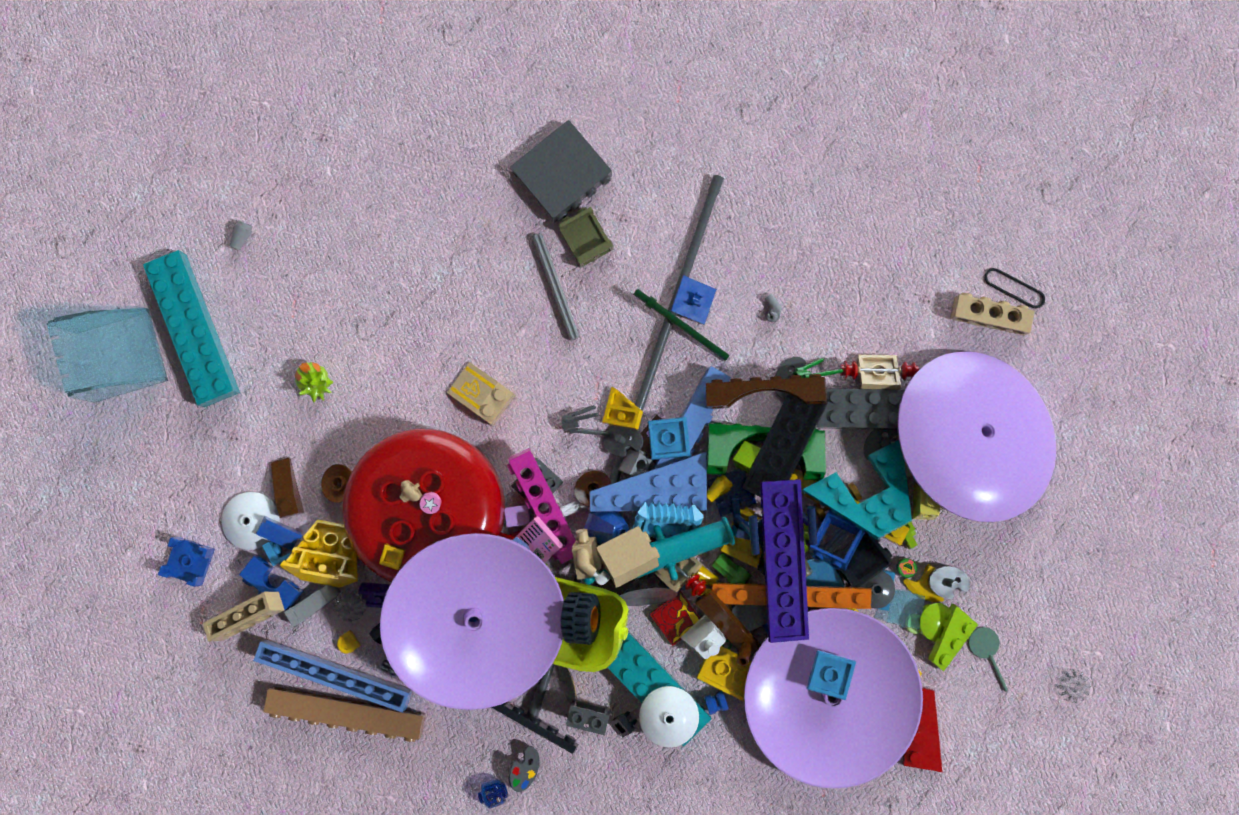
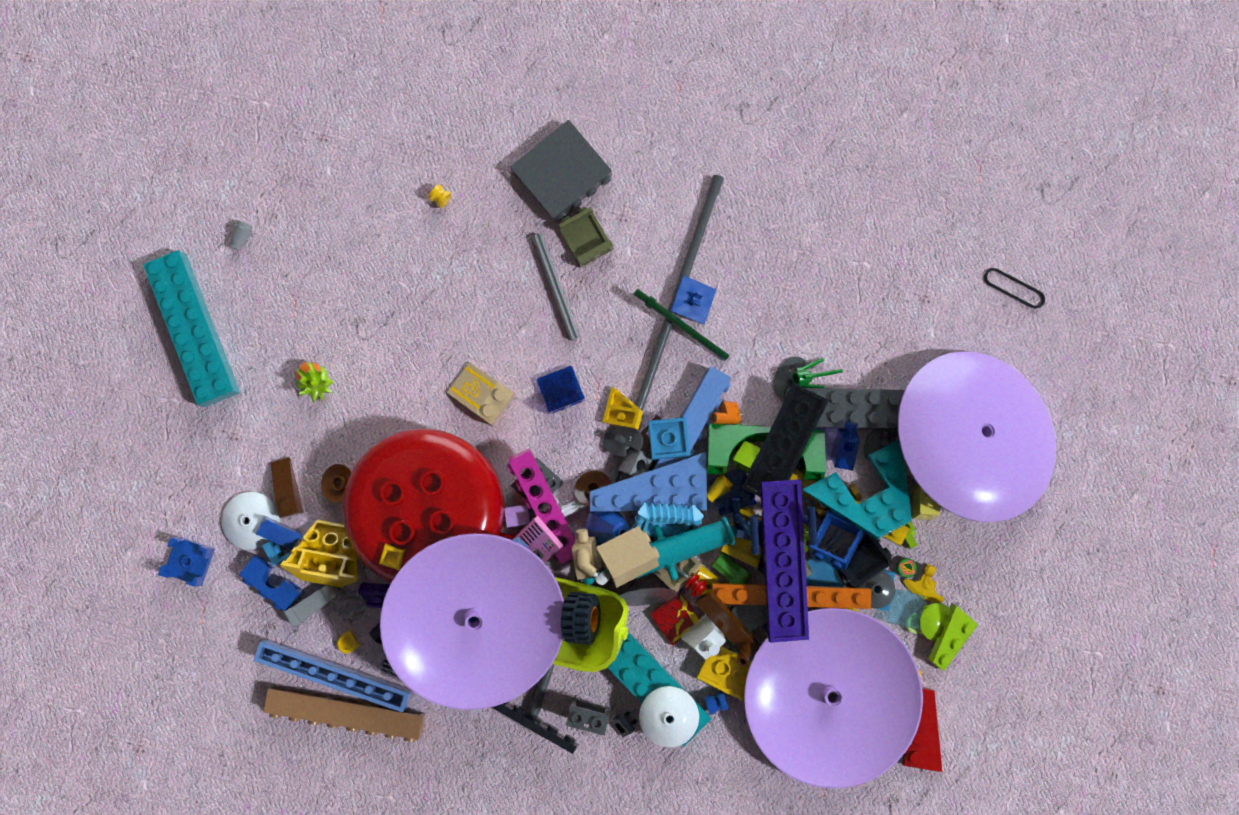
(106, 353): clear light blue windscreen -> none
(243, 616): tan brick -> none
(410, 491): tan piece -> none
(430, 503): bright pink tile -> none
(439, 196): none -> yellow wheel
(493, 793): clear blue head -> none
(521, 773): dark grey piece -> none
(560, 389): none -> clear blue bracket
(565, 675): clear smoke slope -> none
(572, 419): dark grey plant -> none
(725, 394): reddish brown arch -> none
(728, 414): none -> orange piece
(775, 308): light grey arm -> none
(831, 674): dark azure tile -> none
(846, 447): none -> clear blue torso
(878, 371): tan plate -> none
(943, 581): piece -> none
(985, 644): sand green piece -> none
(1022, 315): tan brick -> none
(1065, 685): clear gear -> none

